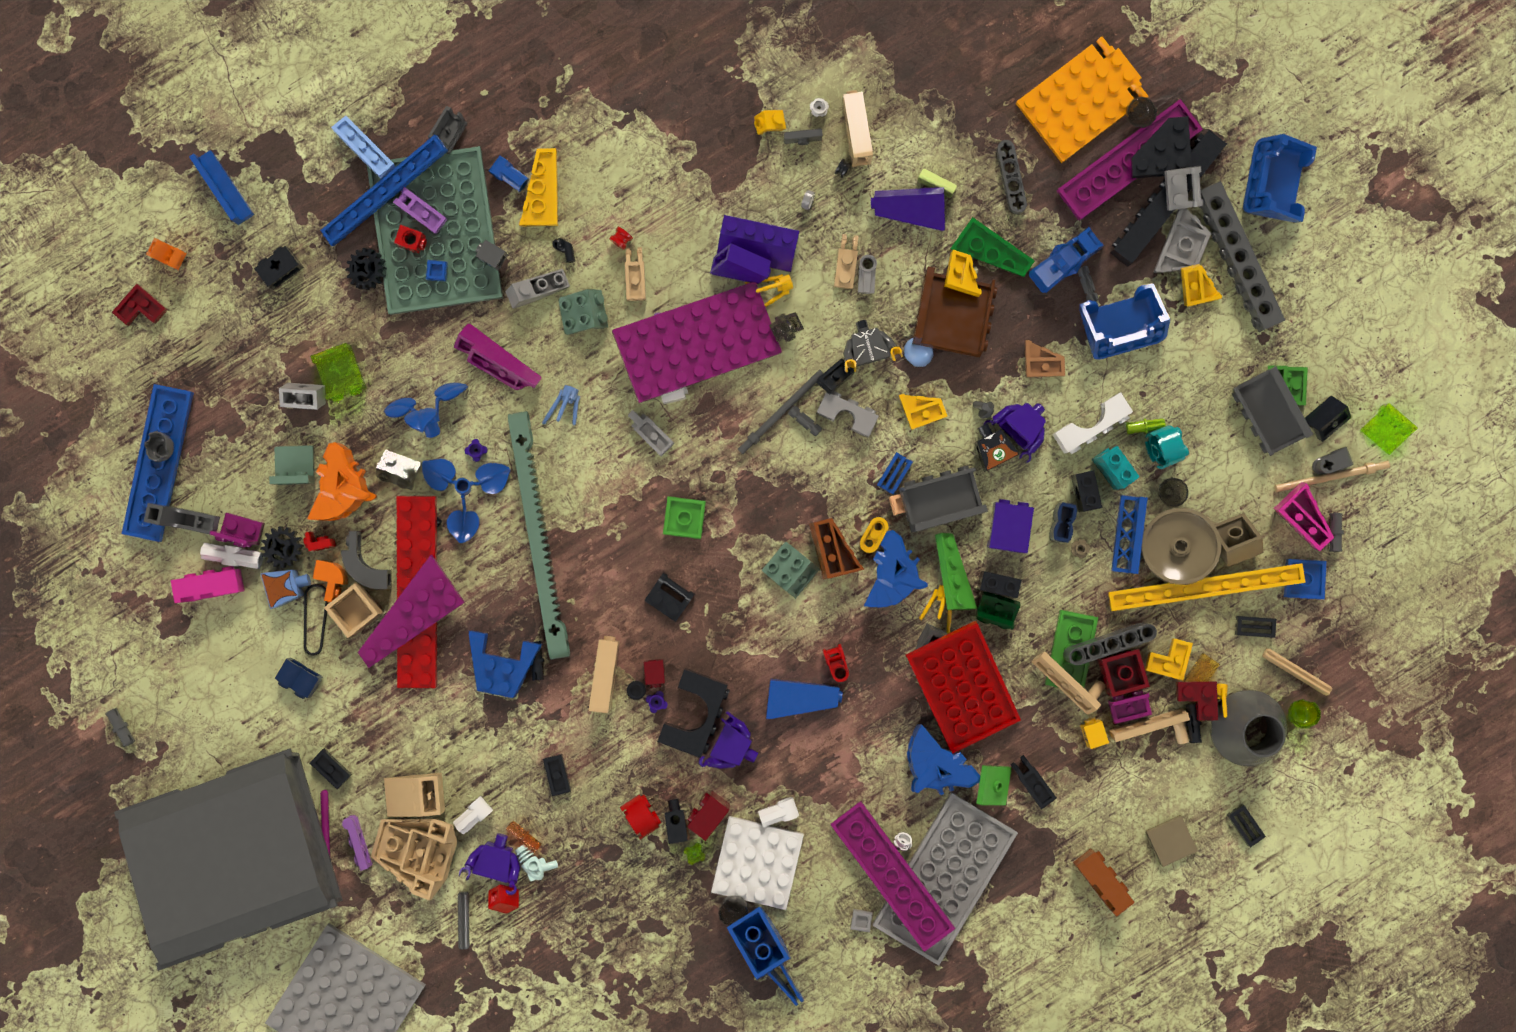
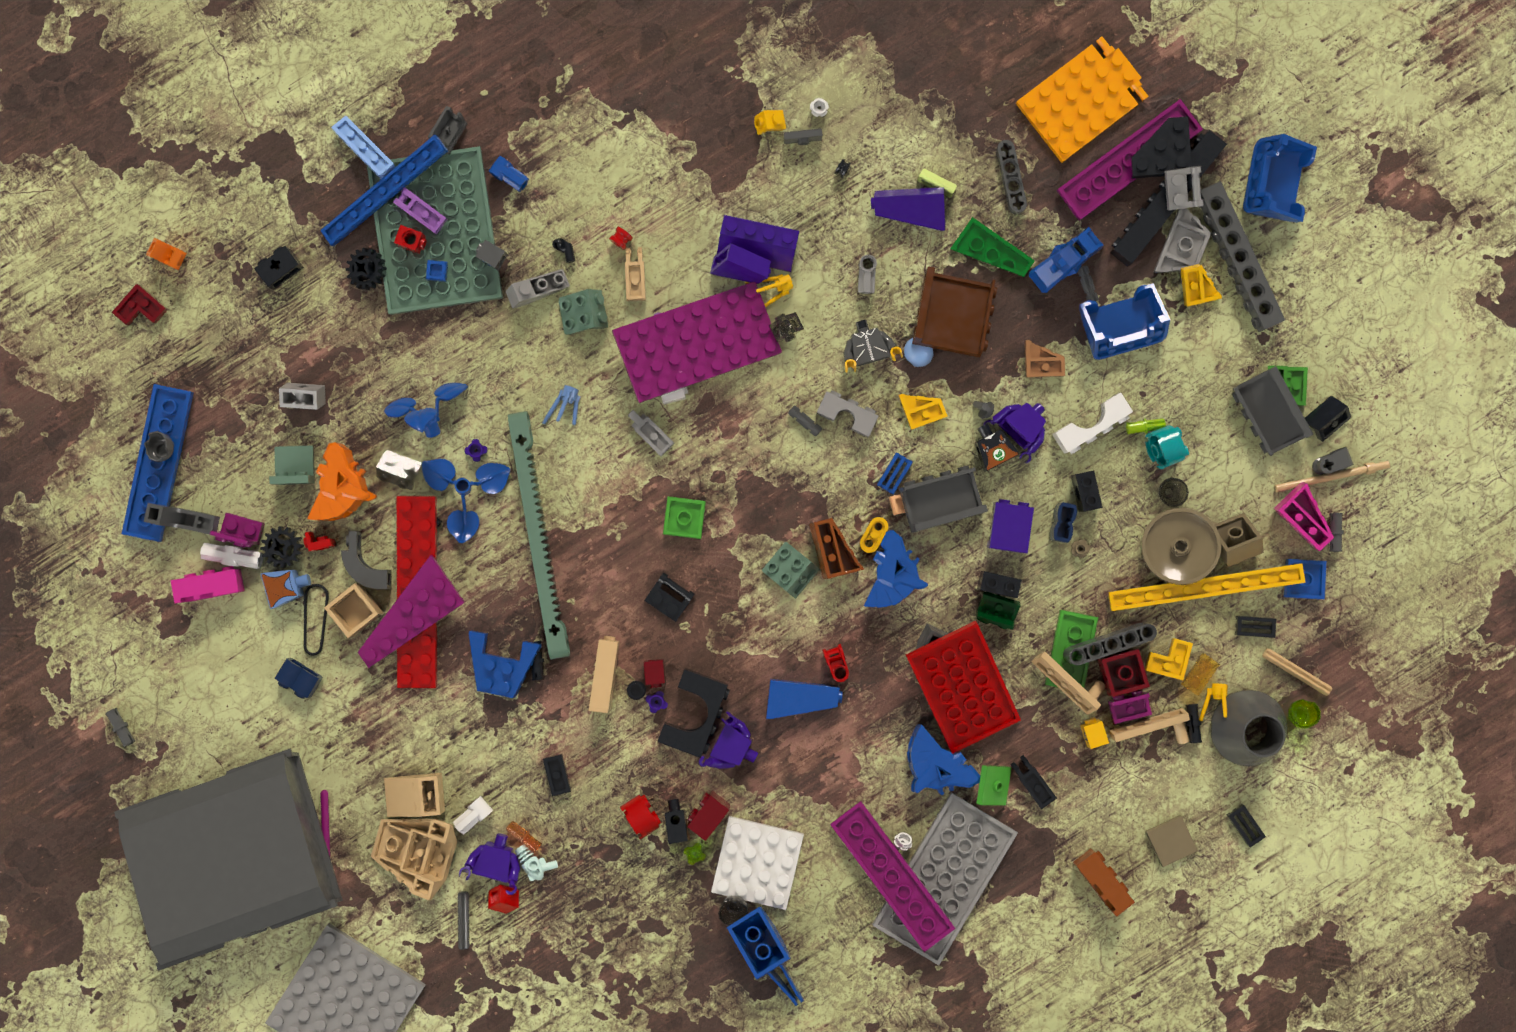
(222, 187): blue fence -> none
(330, 768): black plate -> none
(333, 574): orange brick -> none
(339, 372): clear neon green panel -> none
(357, 842): medium lavender plate -> none
(494, 359): magenta wedge -> none
(542, 195): yellow wing -> none
(754, 437): dark grey bar -> none
(782, 811): white piece -> none
(808, 200): light grey tile -> none
(834, 377): black plate -> none
(846, 264): tan hinge -> none
(857, 129): slope -> none
(861, 920): light grey tile -> none
(940, 594): yellow plant -> none
(955, 581): bright green wing -> none
(961, 274): yellow wing -> none
(1115, 468): teal panel -> none
(1137, 530): blue fence -> none
(1141, 112): clear smoke hair -> none
(1205, 696): dark red plate -> none
(1389, 428): clear neon green hinge -> none

